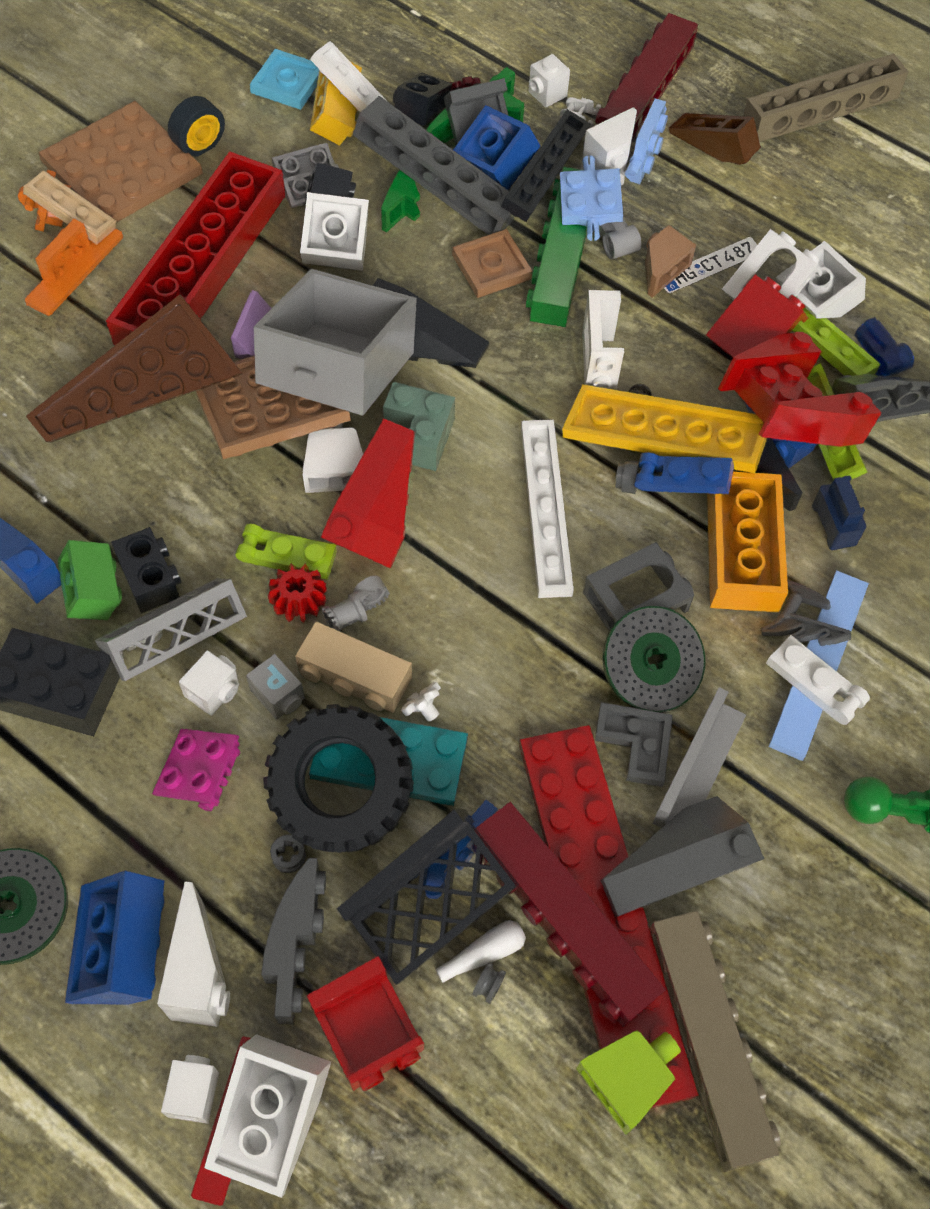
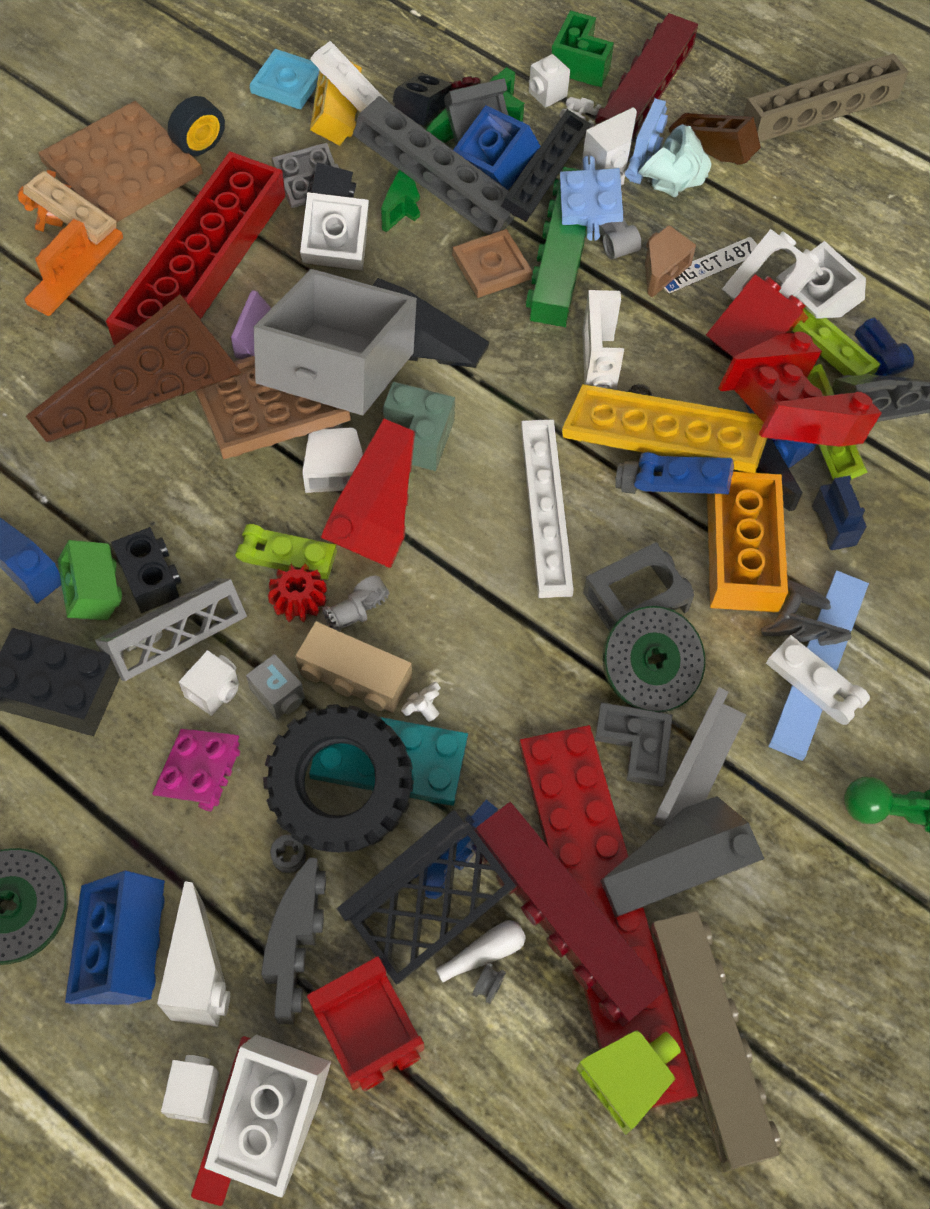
(581, 52): none -> green brick
(678, 163): none -> light aqua head

